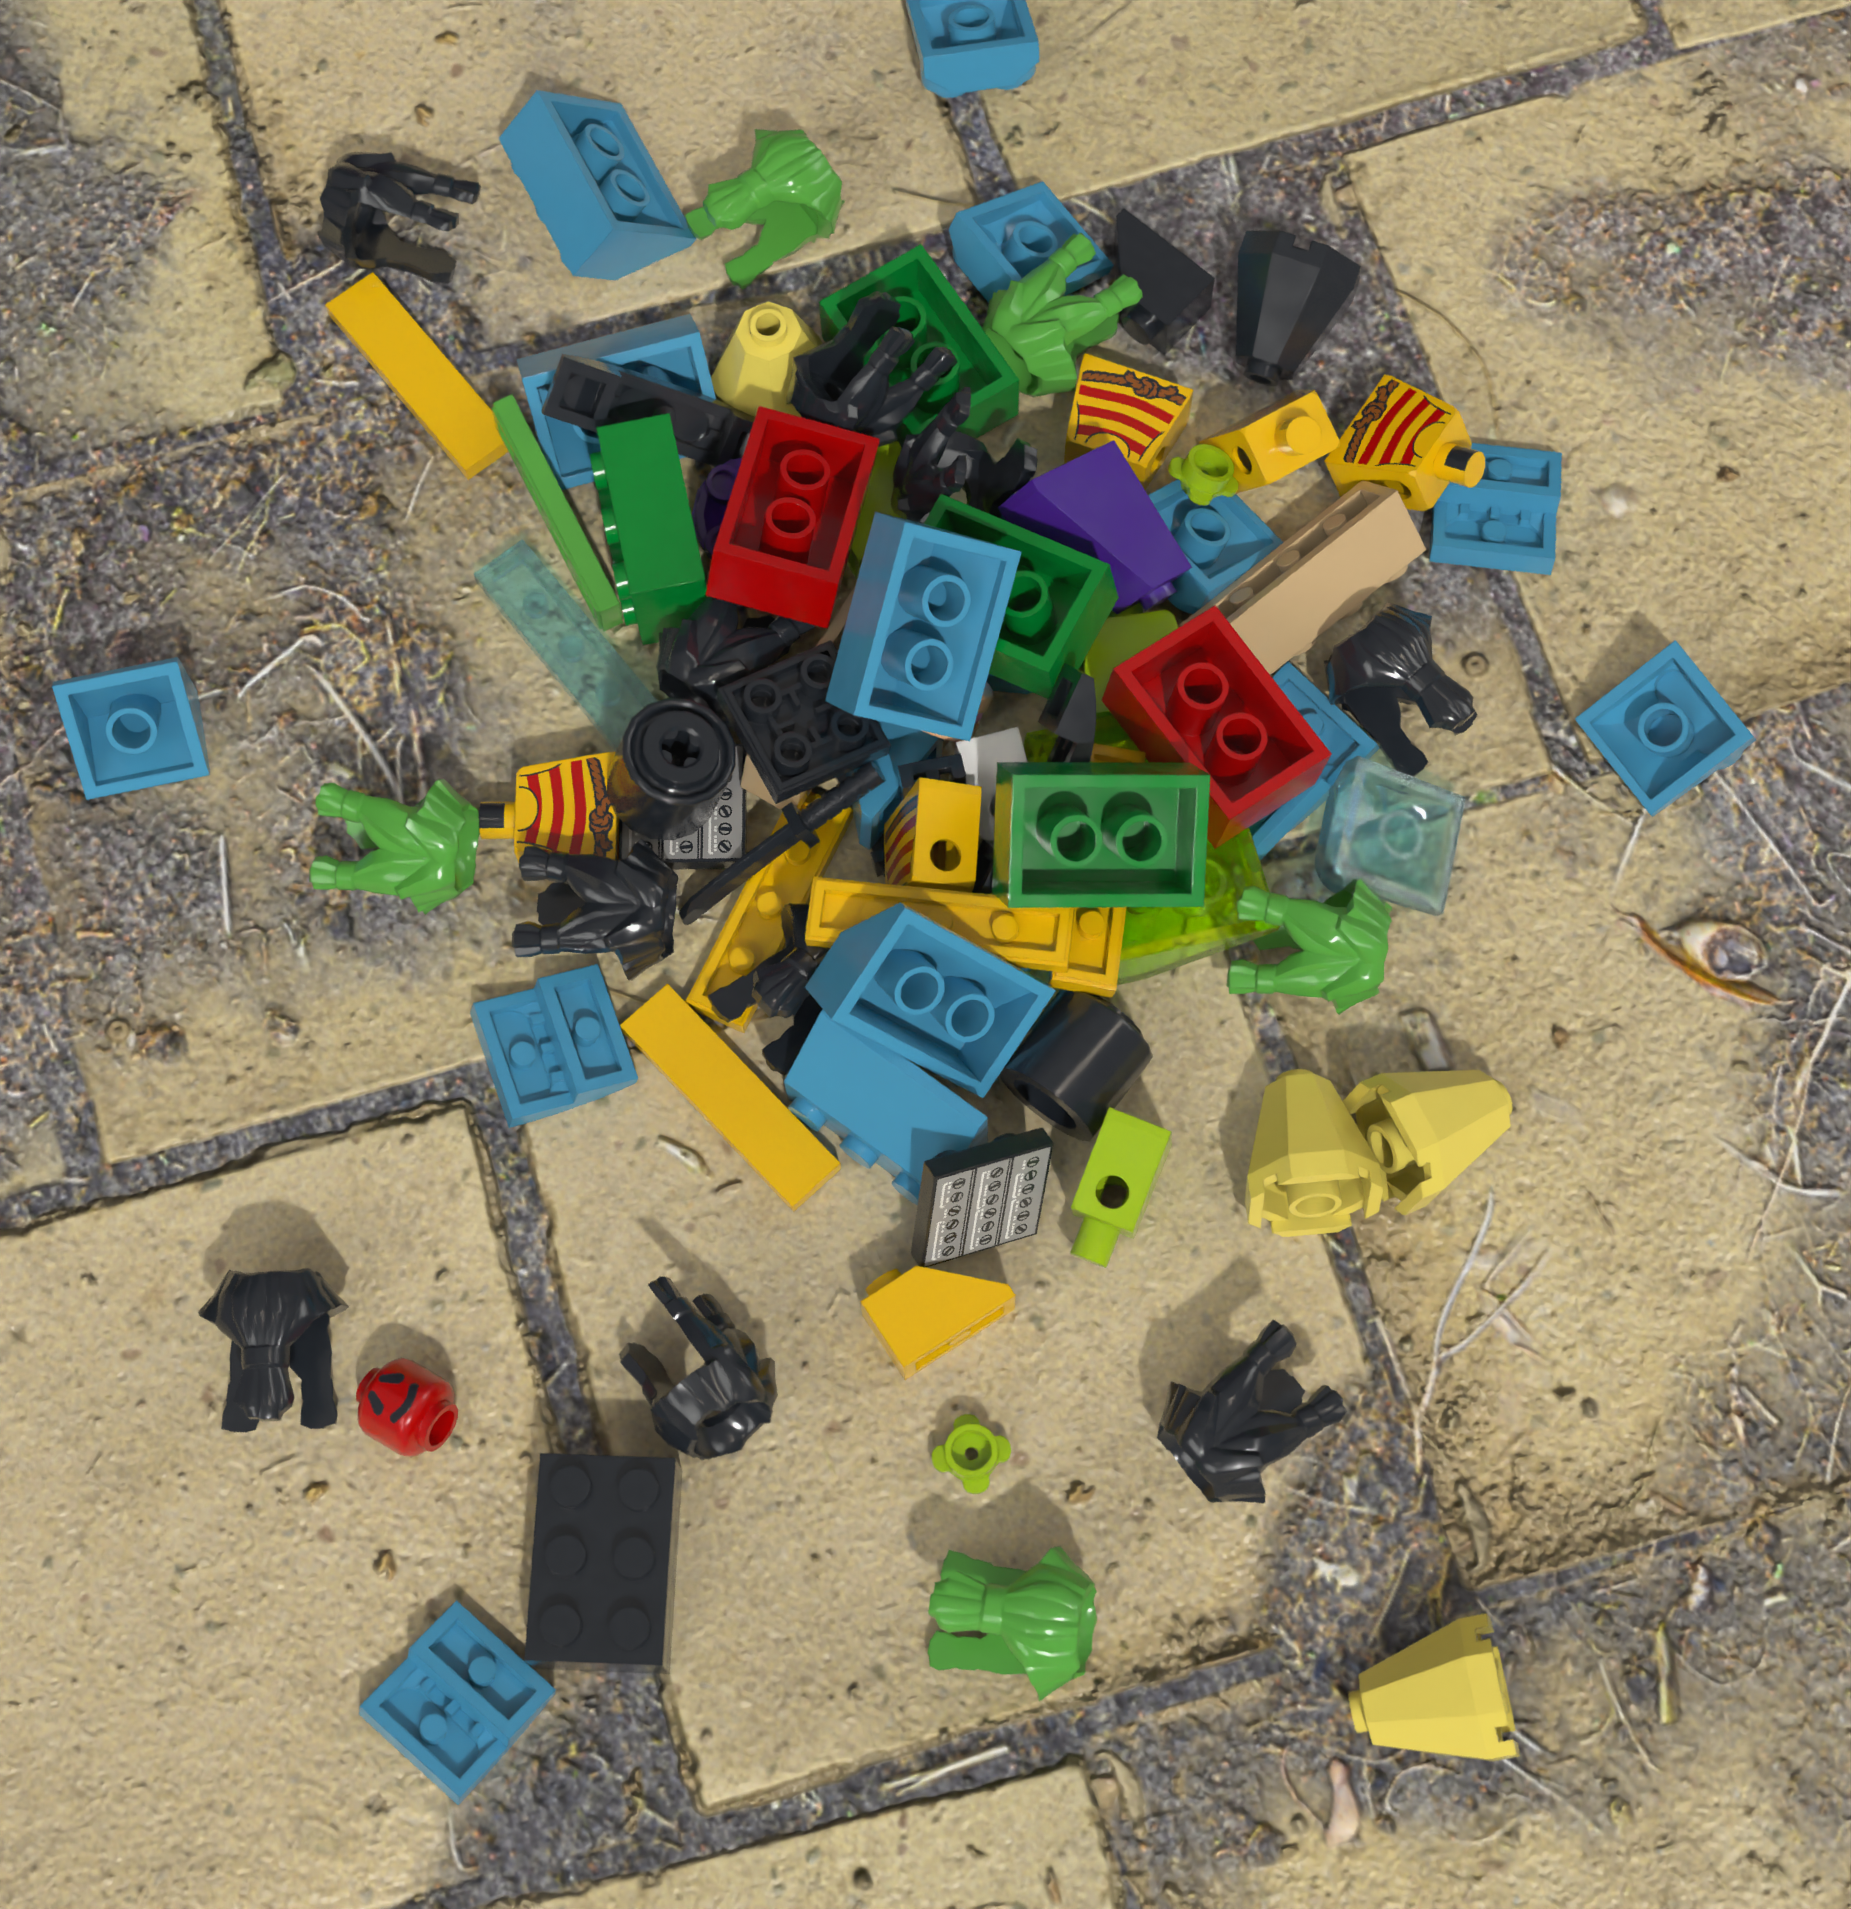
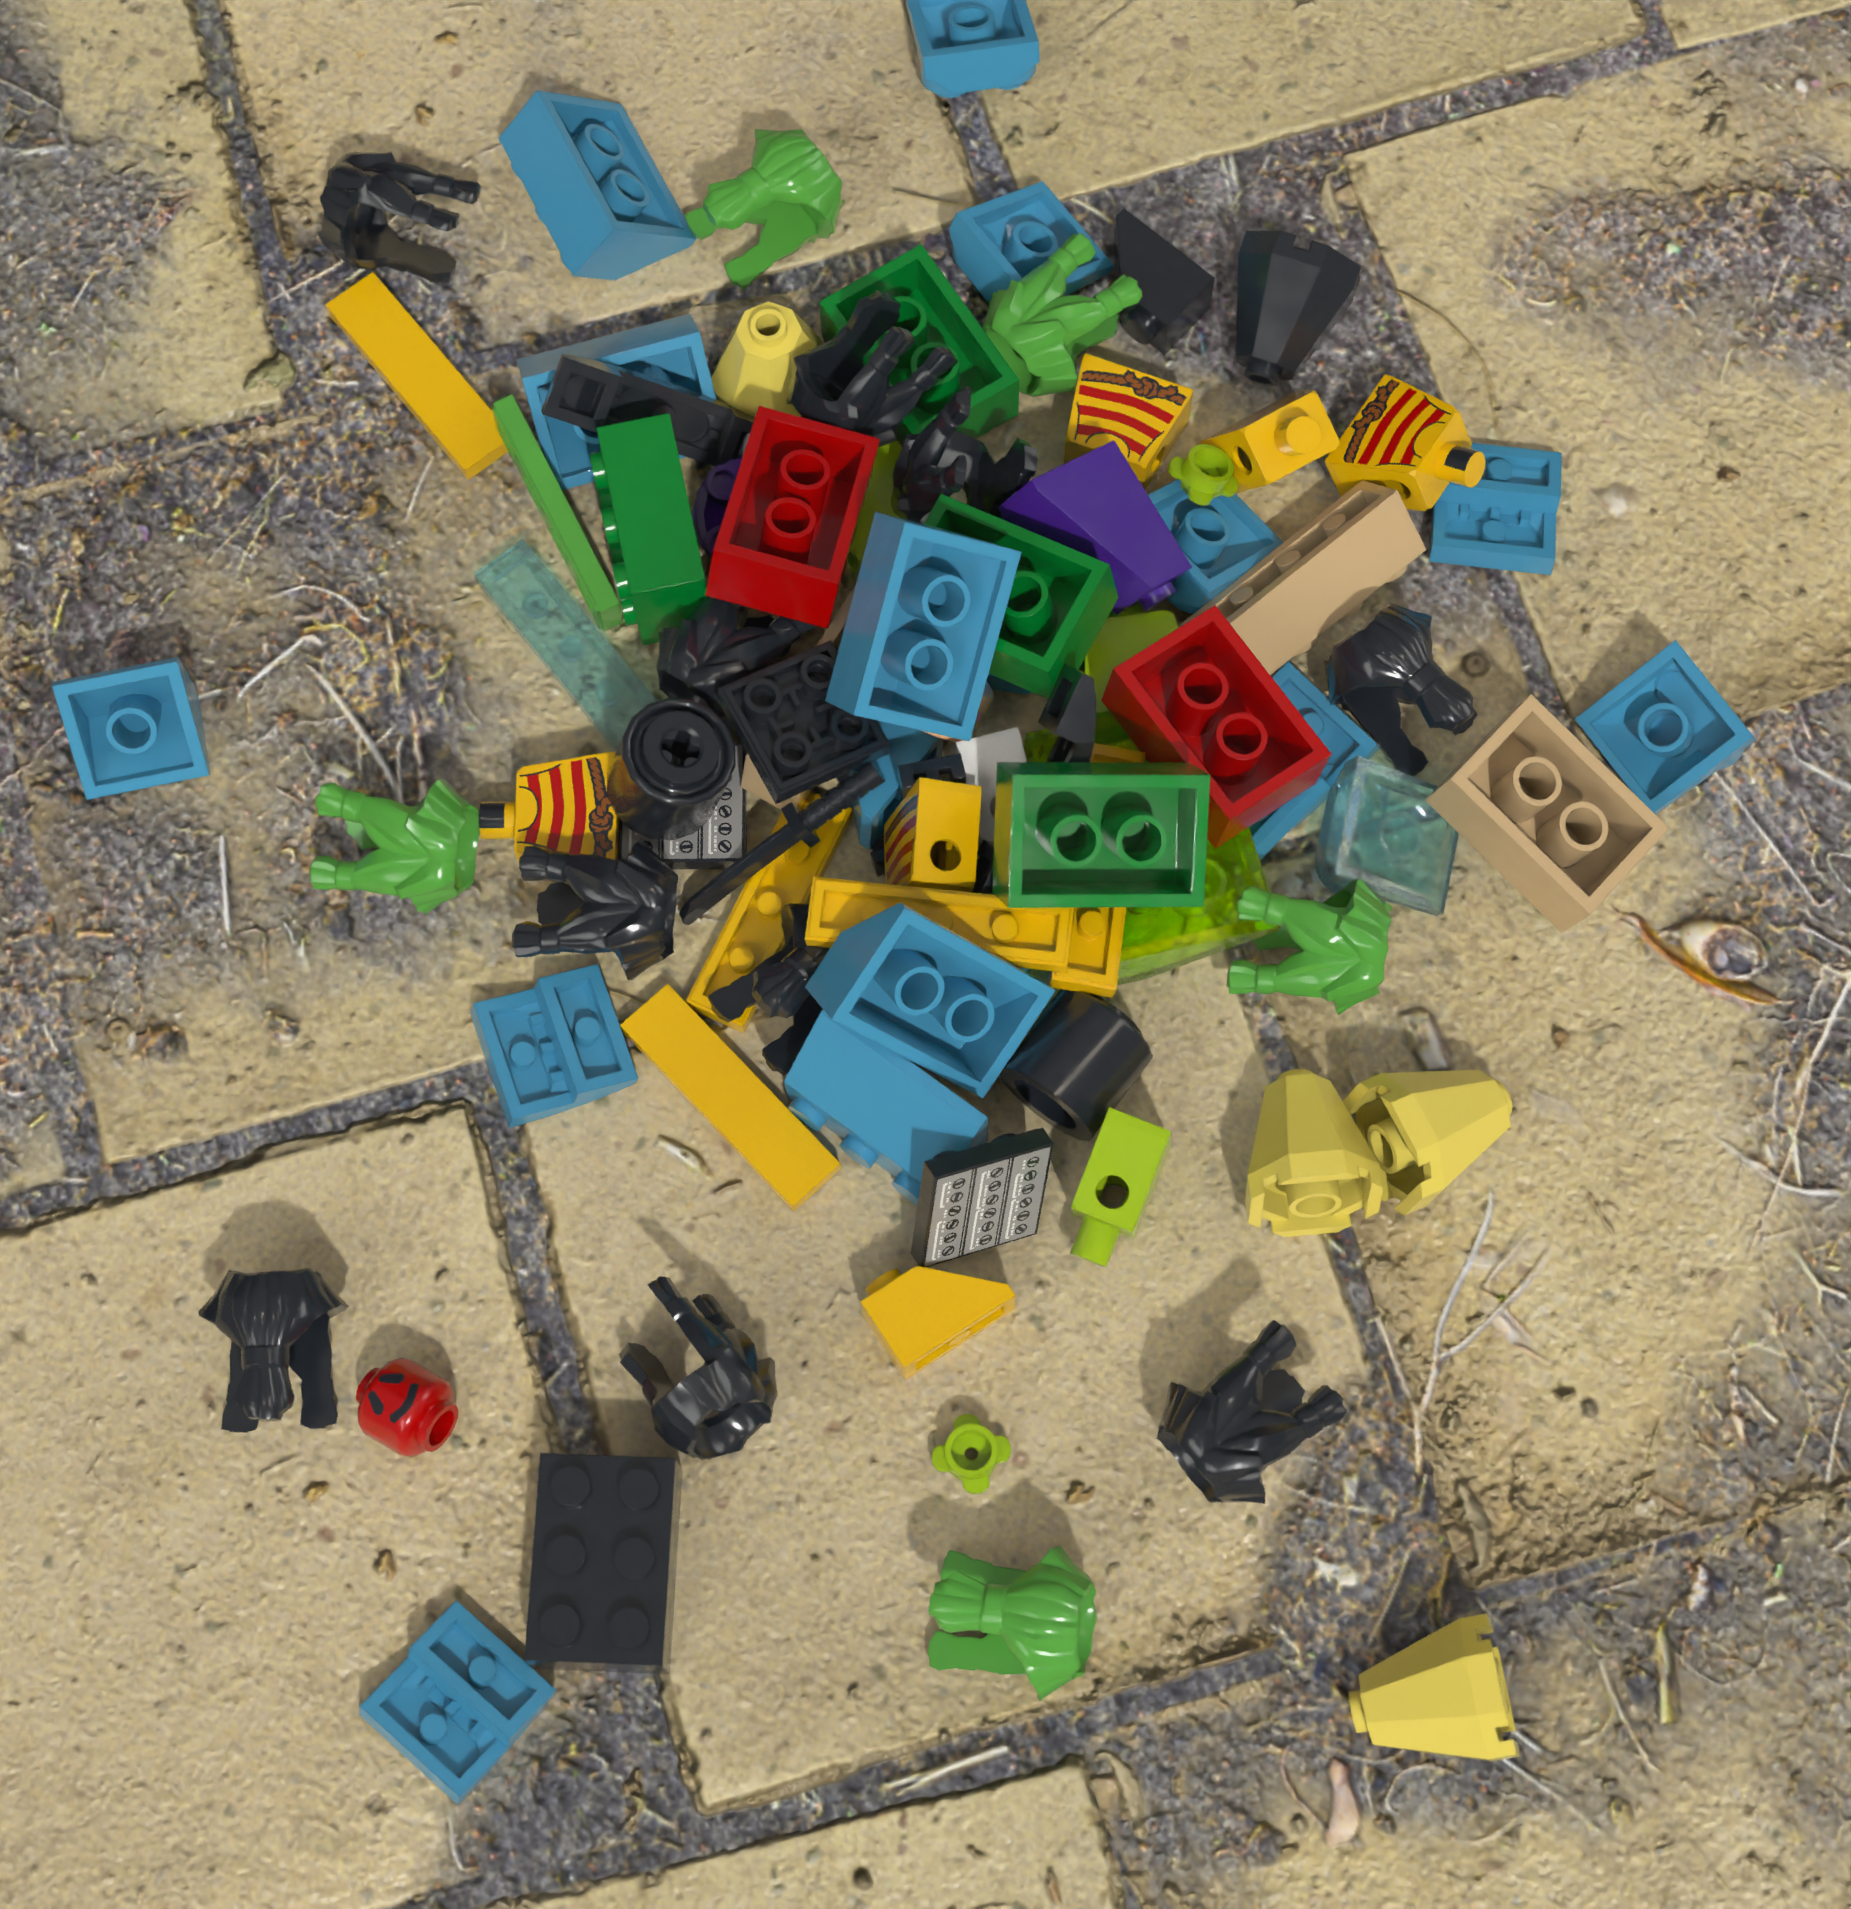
(1547, 814): none -> tan brick

